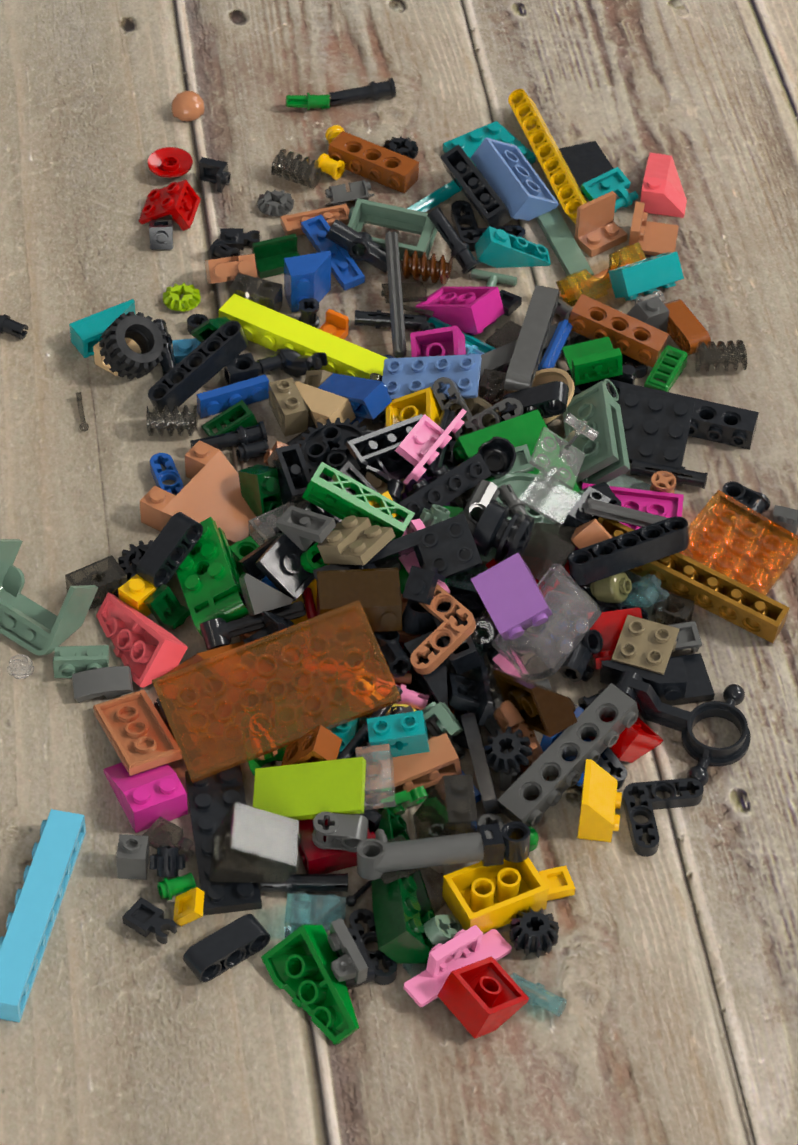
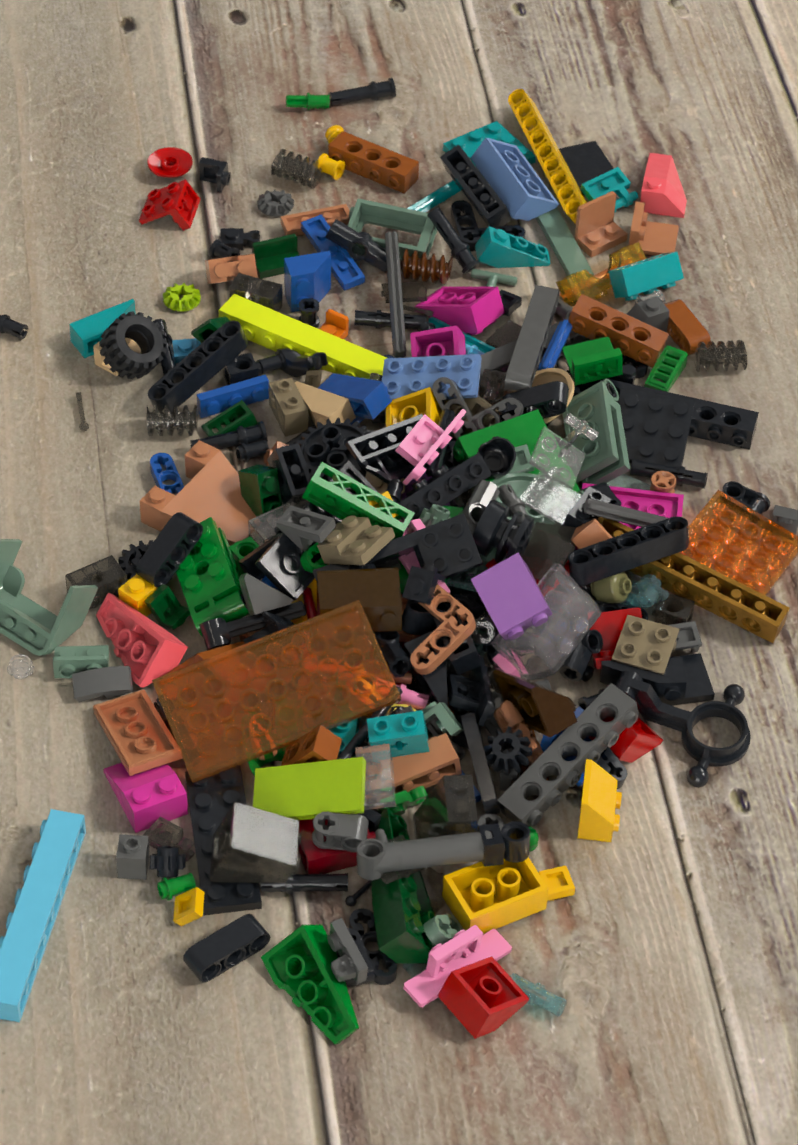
(148, 918): black plate -> none
(161, 234): black bracket -> none
(187, 106): nougat hair -> none
(195, 319): black bush -> none
(313, 910): clear light blue slope -> none
(339, 195): dark grey hinge -> none
(406, 146): black gear -> none
(534, 932): black gear -> none
(650, 801): black beam -> none

